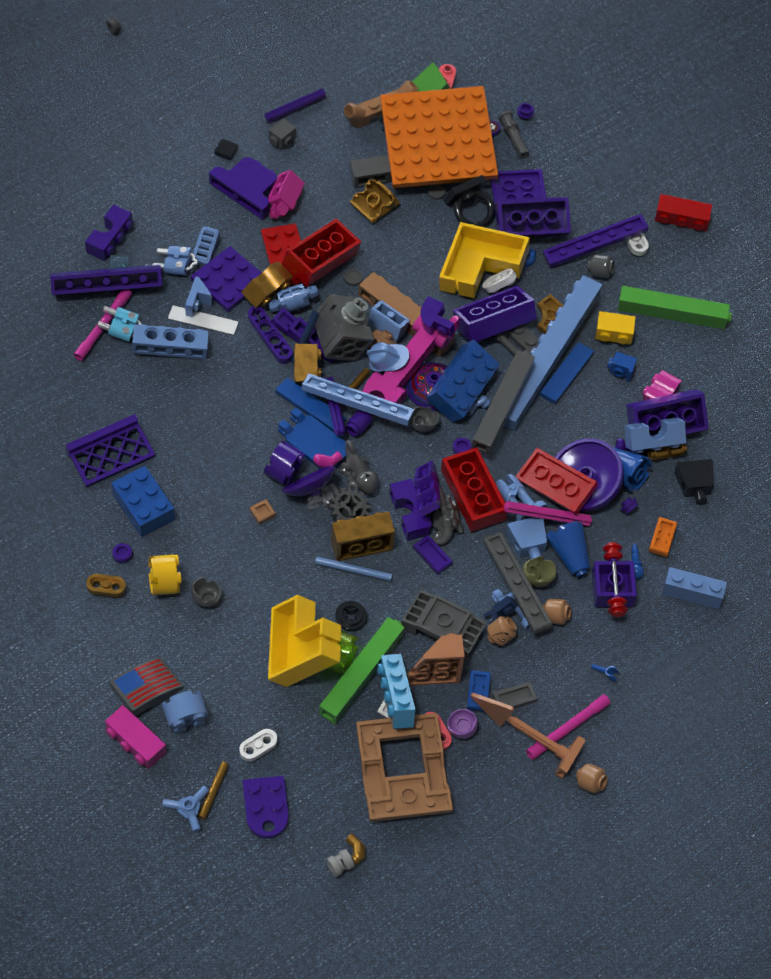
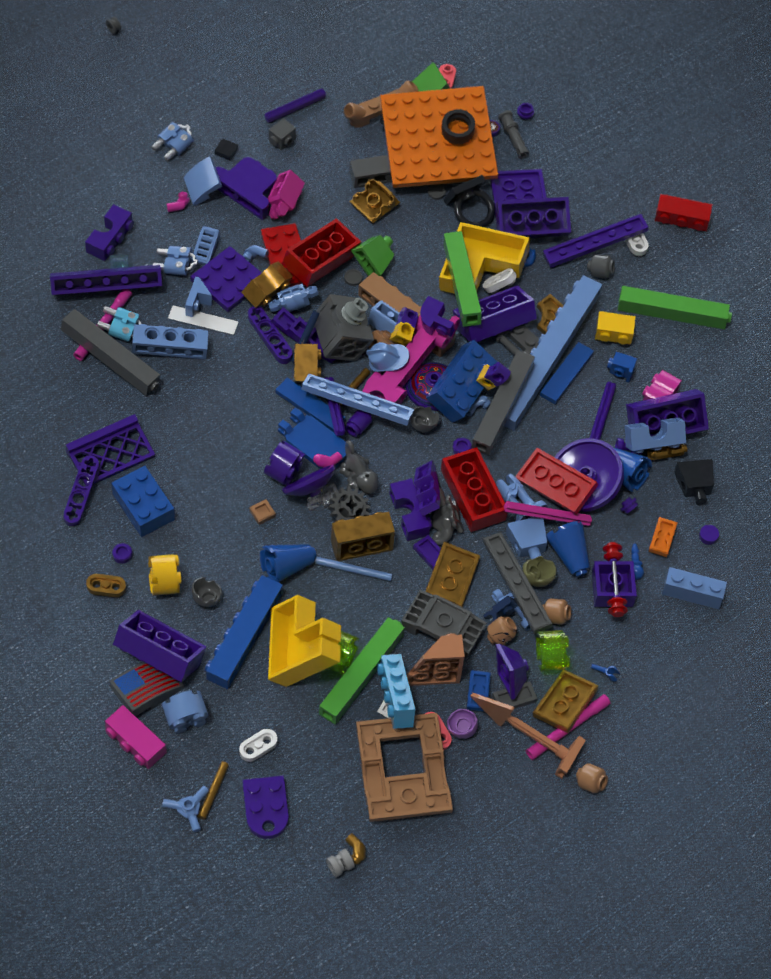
(84, 491): none -> dark purple beam
(110, 352): none -> dark grey brick
(159, 645): none -> dark purple brick
(175, 139): none -> medium blue piece
(180, 204): none -> dark pink arm
(202, 180): none -> medium blue slope
(244, 632): none -> blue brick
(254, 251): none -> medium blue arm
(285, 560): none -> blue cone
(350, 607): black gear -> none
(374, 254): none -> bright green torso
(404, 326): none -> leg
(452, 573): none -> pearl gold tile
(458, 138): none -> black tyre
(462, 279): none -> bright green brick
(495, 374): none -> dark purple leg
(511, 669): none -> dark purple slope
(552, 650): none -> clear neon green brick
(565, 701): none -> pearl gold tile
(603, 410): none -> dark purple axle
(709, 534): none -> dark purple tile

